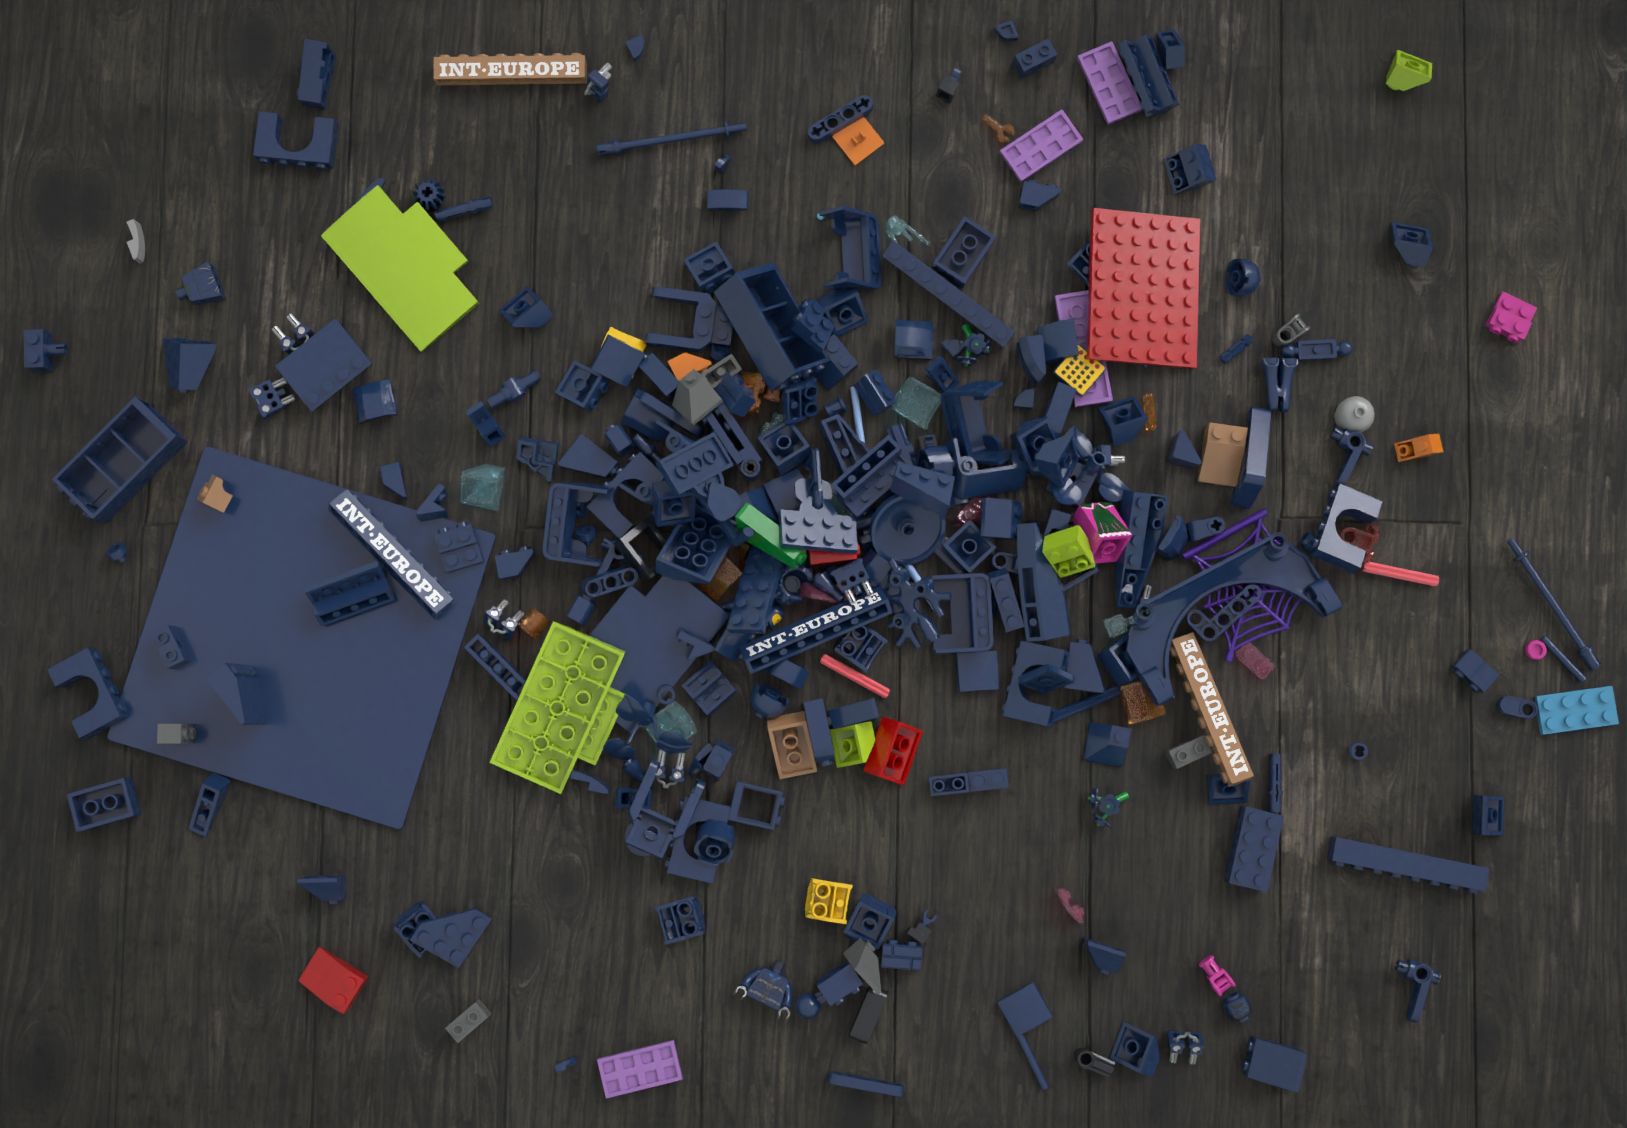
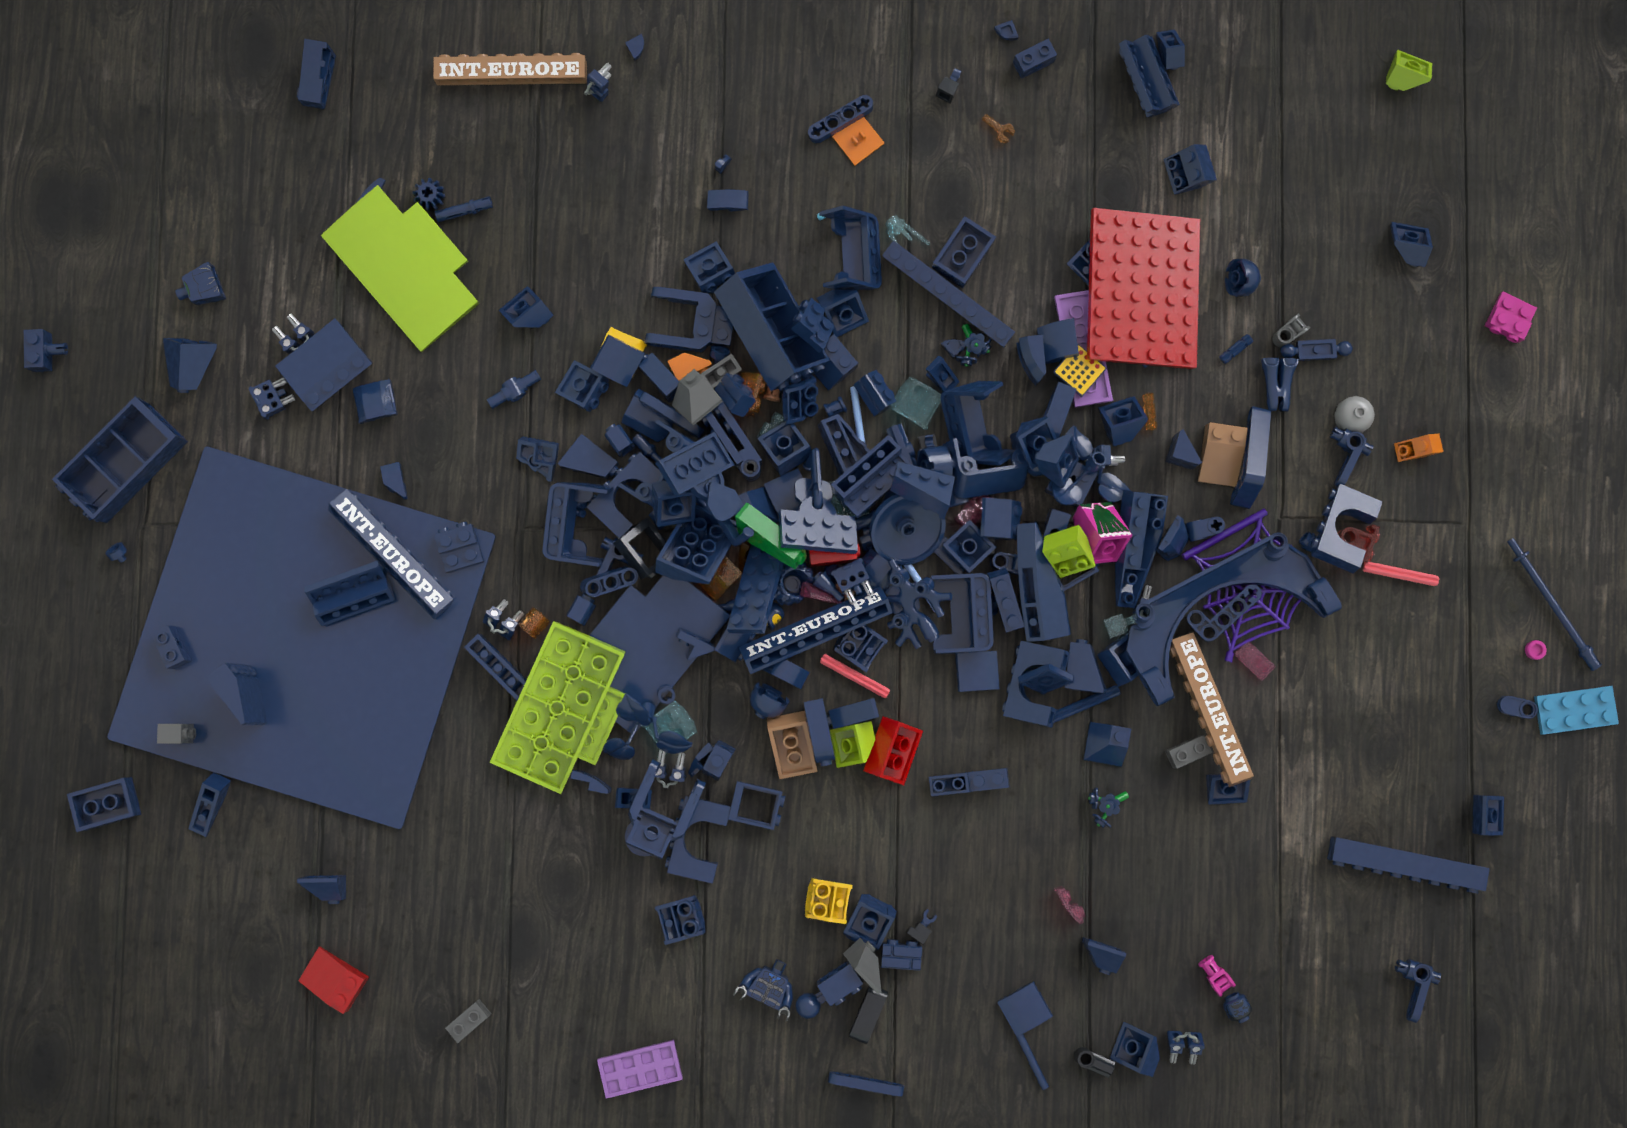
(108, 708): dark blue arch -> none
(137, 244): light grey slope -> none
(214, 494): medium nougat brick -> none
(318, 153): dark blue arch -> none
(409, 920): dark blue slope -> none
(430, 508): dark blue slope -> none
(451, 934): dark blue plate -> none
(482, 486): clear light blue slope -> none
(485, 423): dark blue brick -> none
(513, 564): dark blue slope -> none
(562, 1065): dark blue tile -> none
(586, 534): dark blue tile -> none
(617, 146): dark blue bar -> none
(634, 769): dark blue cone -> none
(709, 688): dark blue slope -> none
(714, 843): dark blue brick -> none
(913, 339): dark blue slope -> none
(1025, 399): dark blue tile -> none
(1036, 195): dark blue slope -> none
(1041, 145): medium lavender plate -> none
(1109, 83): medium lavender plate -> none
(1138, 703): clear orange slope -> none
(1254, 848): dark blue brick -> none
(1274, 783): dark blue pin -> none
(1274, 1063): dark blue slope -> none
(1352, 750): dark blue bush -> none
(1474, 671): dark blue brick -> none
(1563, 659): dark blue bar -> none

